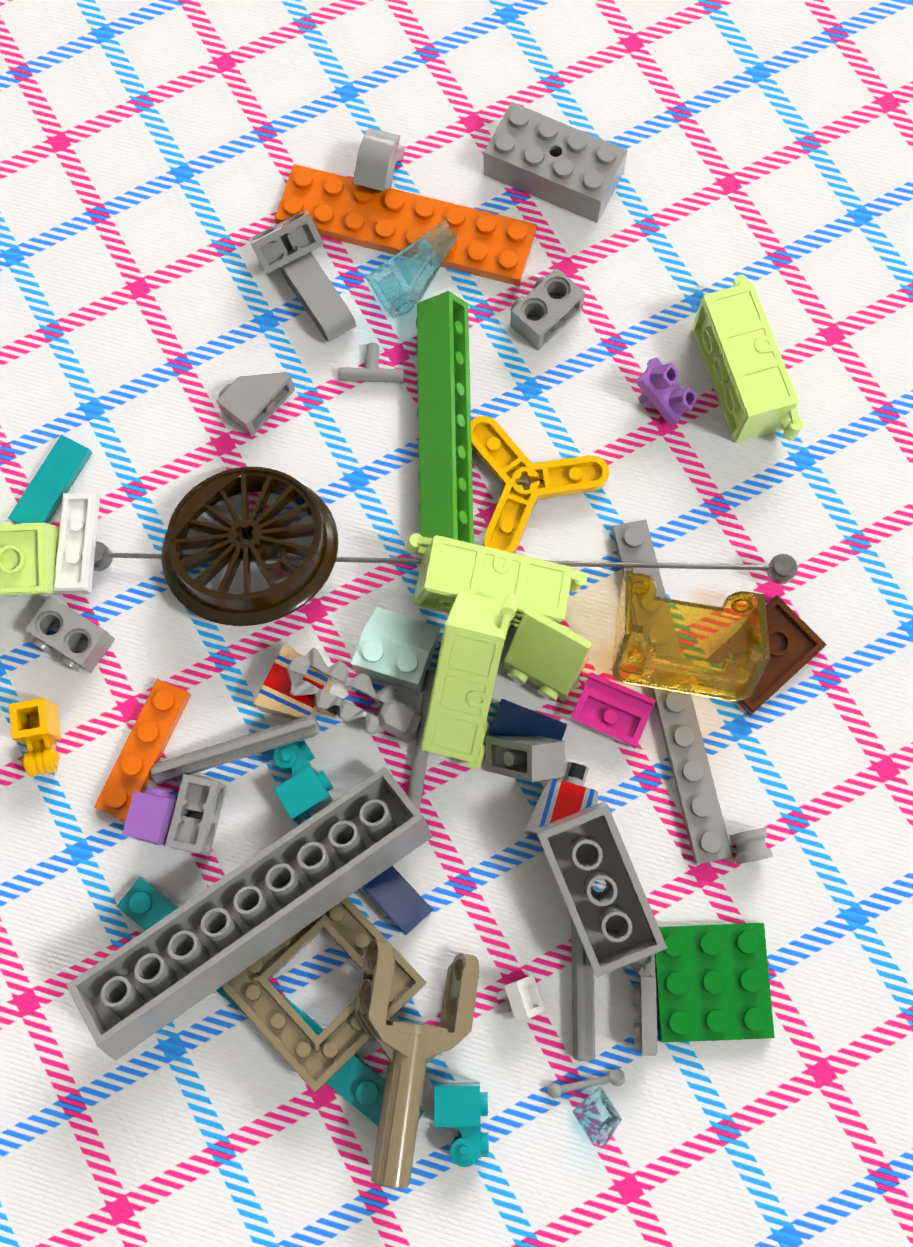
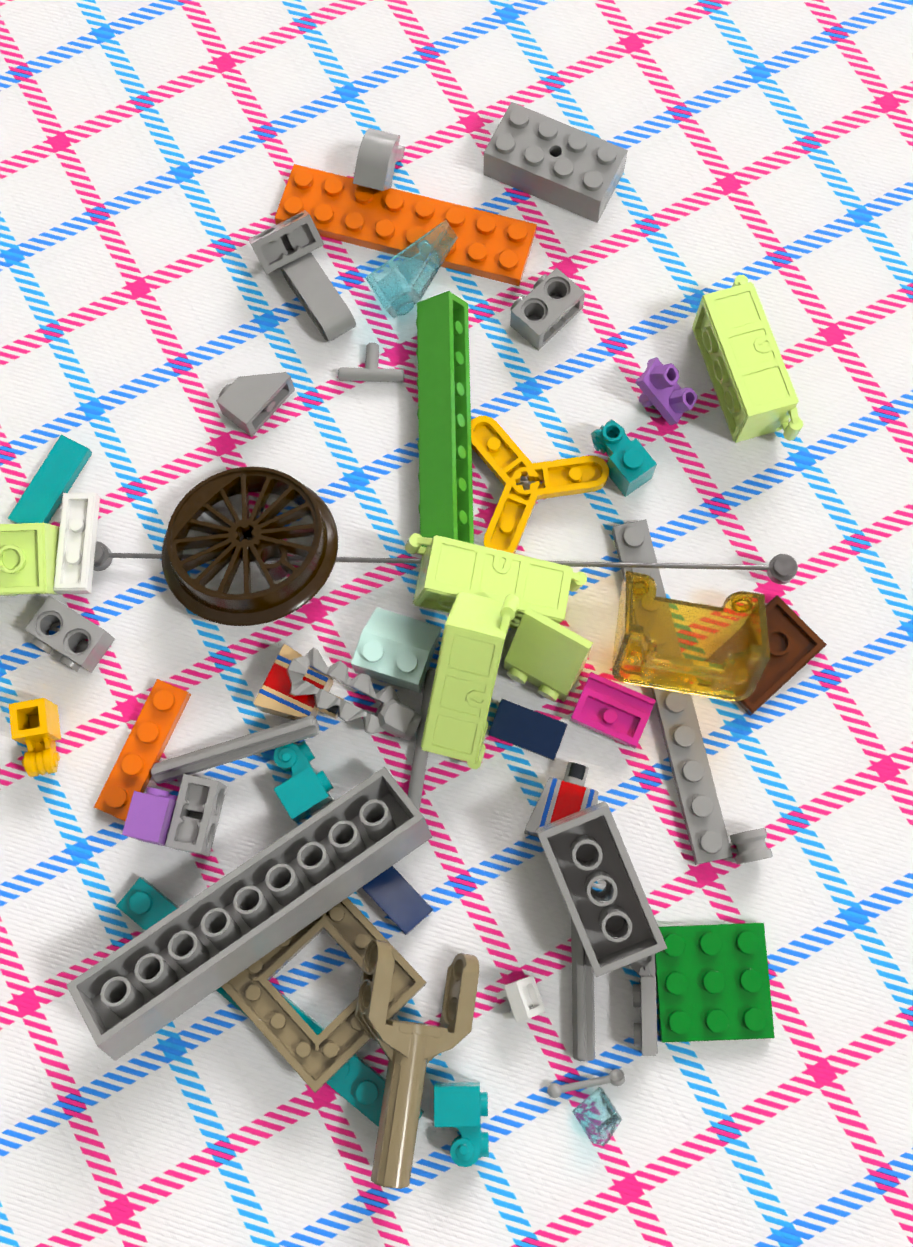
(525, 757): light grey slope -> none
(627, 461): none -> teal brick

